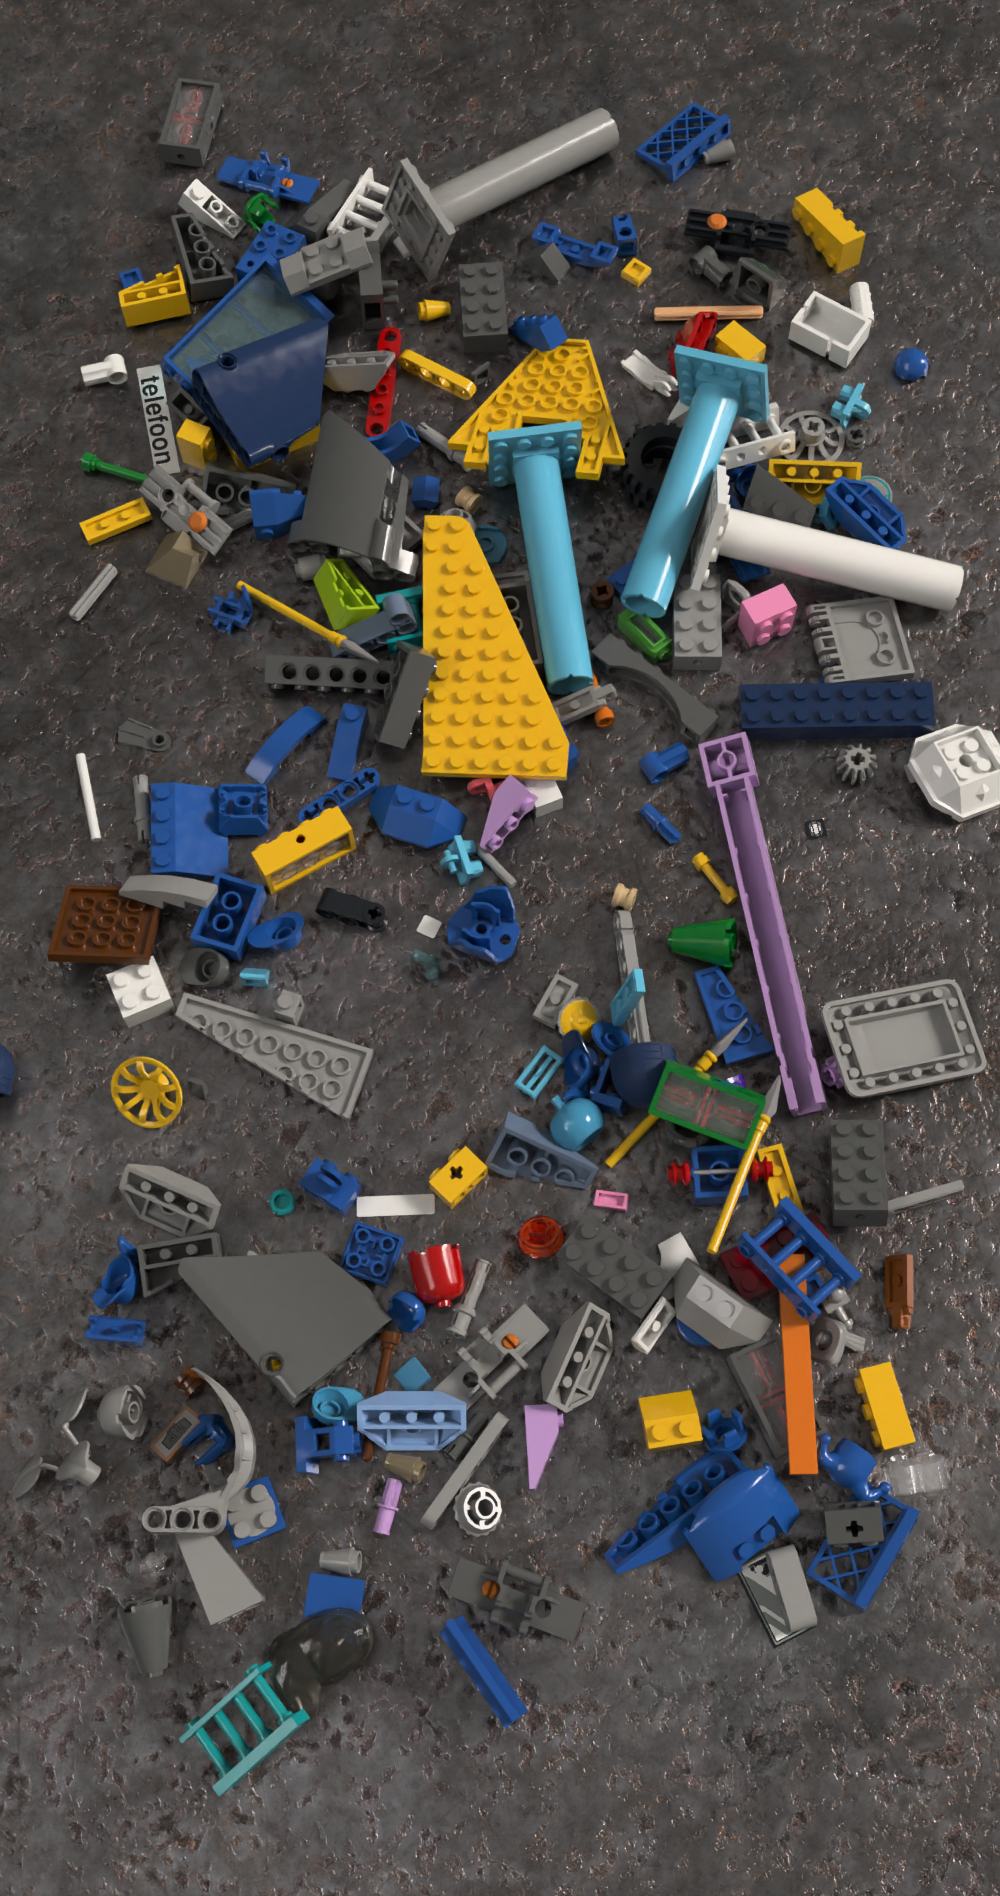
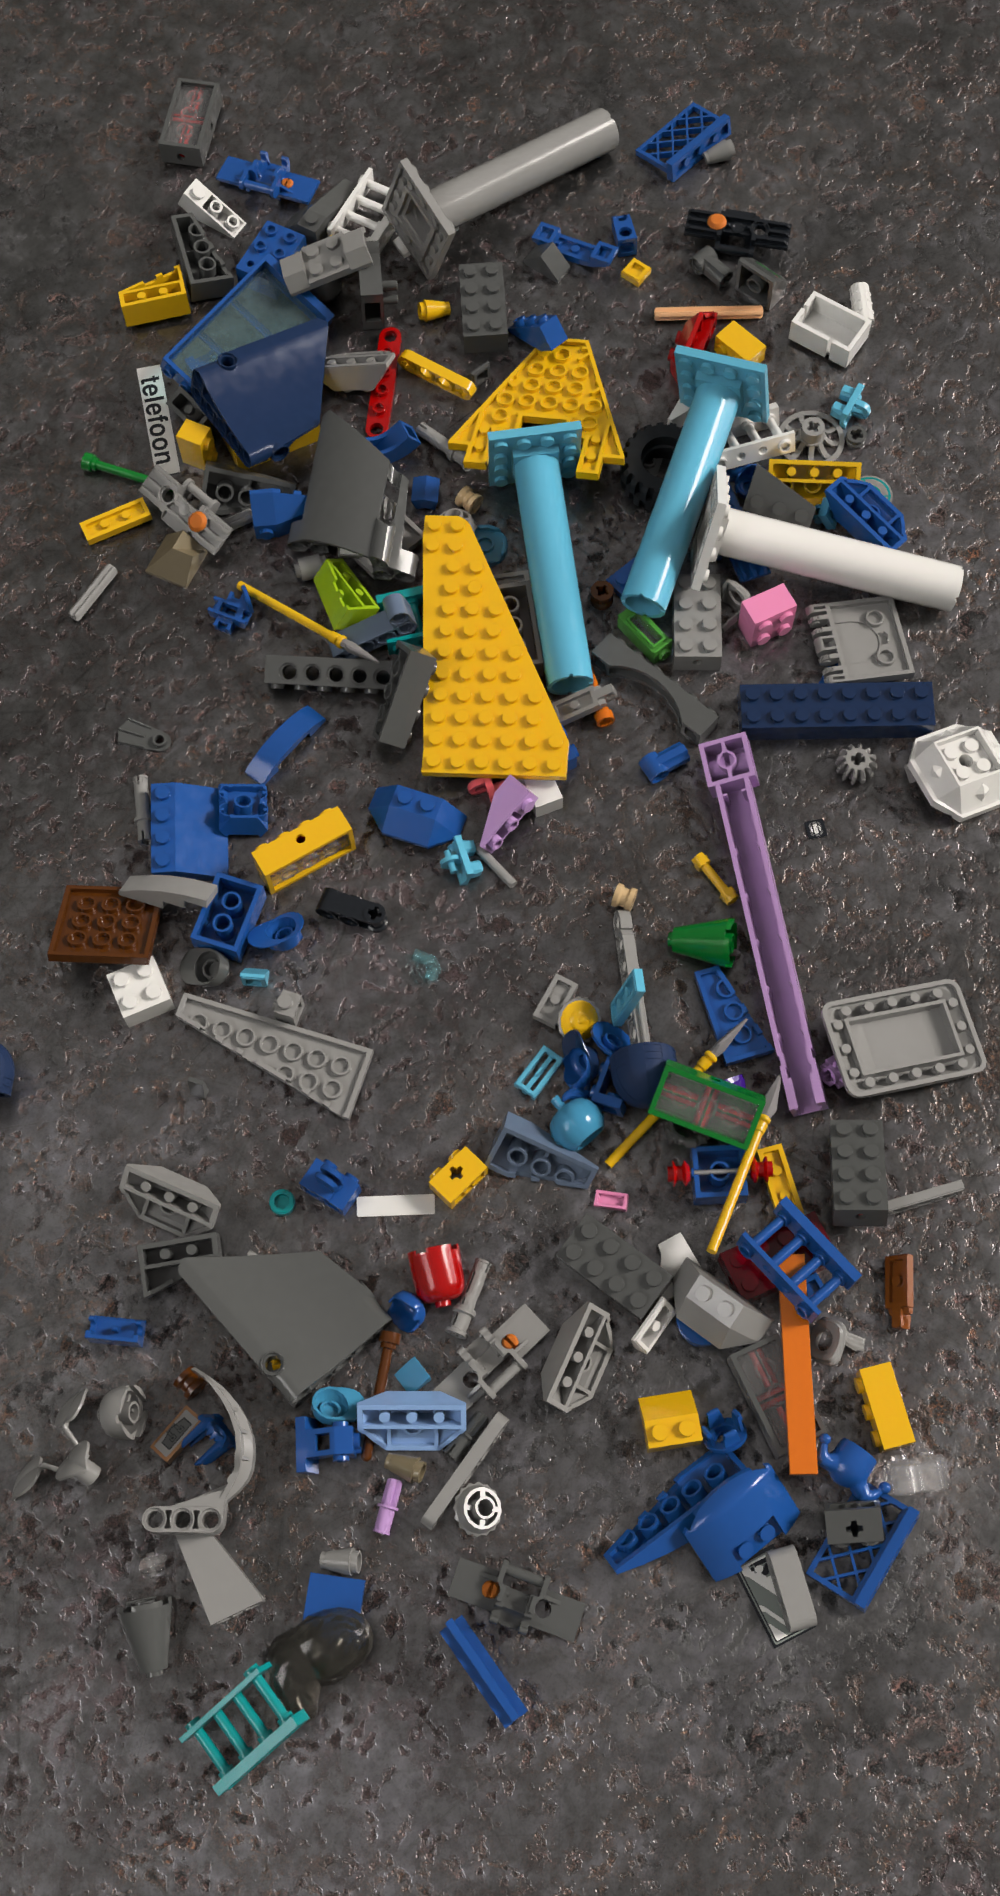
(88, 797): white bar -> none
(110, 370): white piece -> none
(121, 1278): blue hair -> none
(130, 277): blue tile -> none
(150, 1089): yellow wheel -> none
(254, 1513): light grey piece -> none
(257, 211): green piece -> none
(337, 796): blue beam -> none
(347, 741): blue slope -> none
(371, 1254): blue tile -> none
(429, 926): white sticker -> none
(489, 912): blue piece -> none
(540, 1237): clear red piece -> none
(541, 1434): lavender slope -> none
(649, 374): white arm -> none
(660, 823): blue axle -> none
(829, 230): yellow wedge -> none
(834, 1304): light grey piece -> none
(911, 364): blue hair -> none

